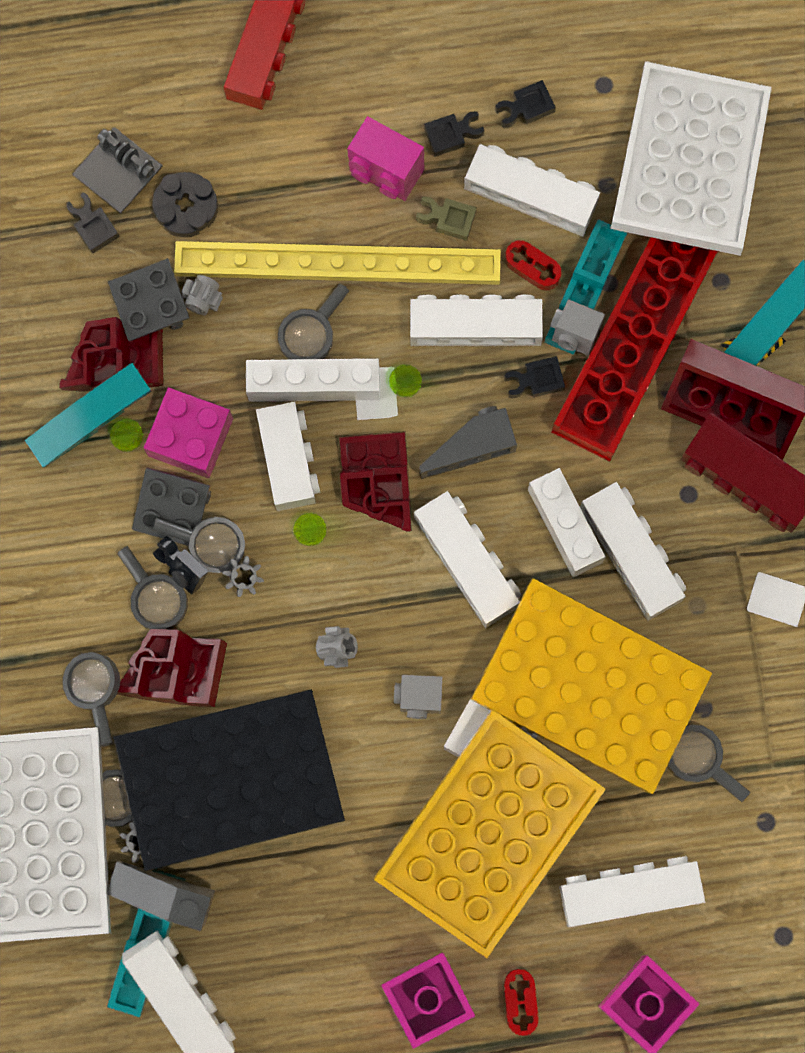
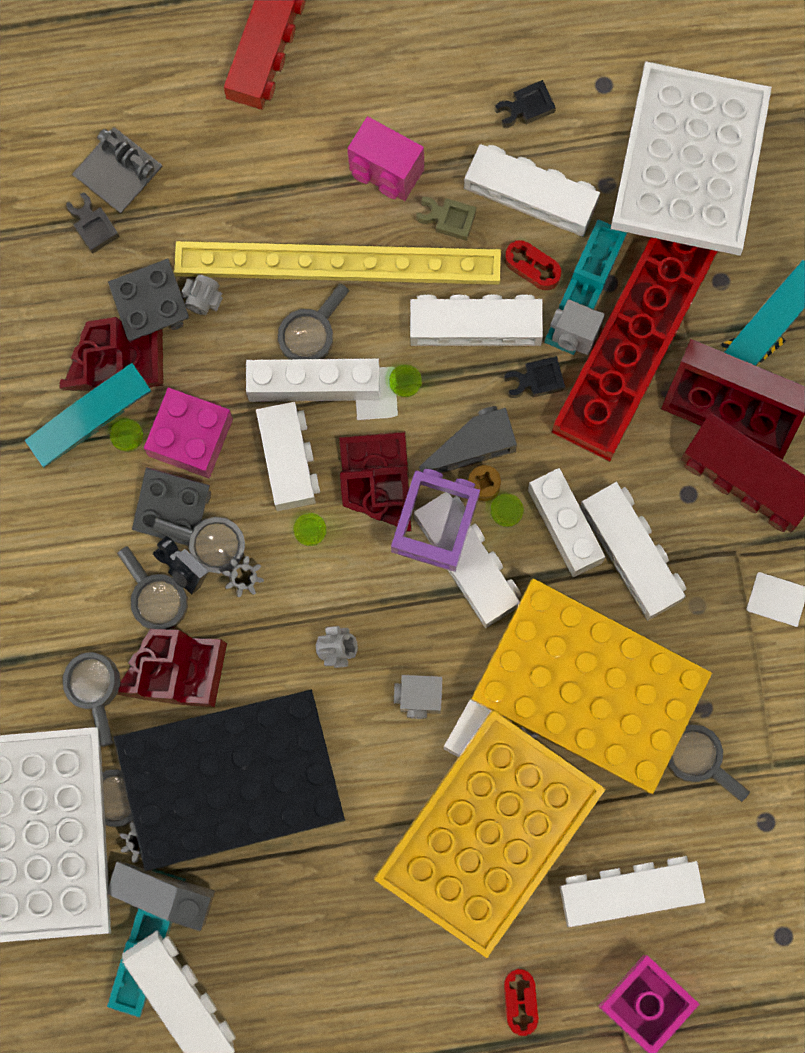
(196, 218): black plate -> none
(426, 552): none -> medium lavender window
(428, 1000): dark pink brick -> none
(449, 135): black plate -> none
(487, 492): none -> pearl gold wheel
(507, 510): none -> clear neon green plate

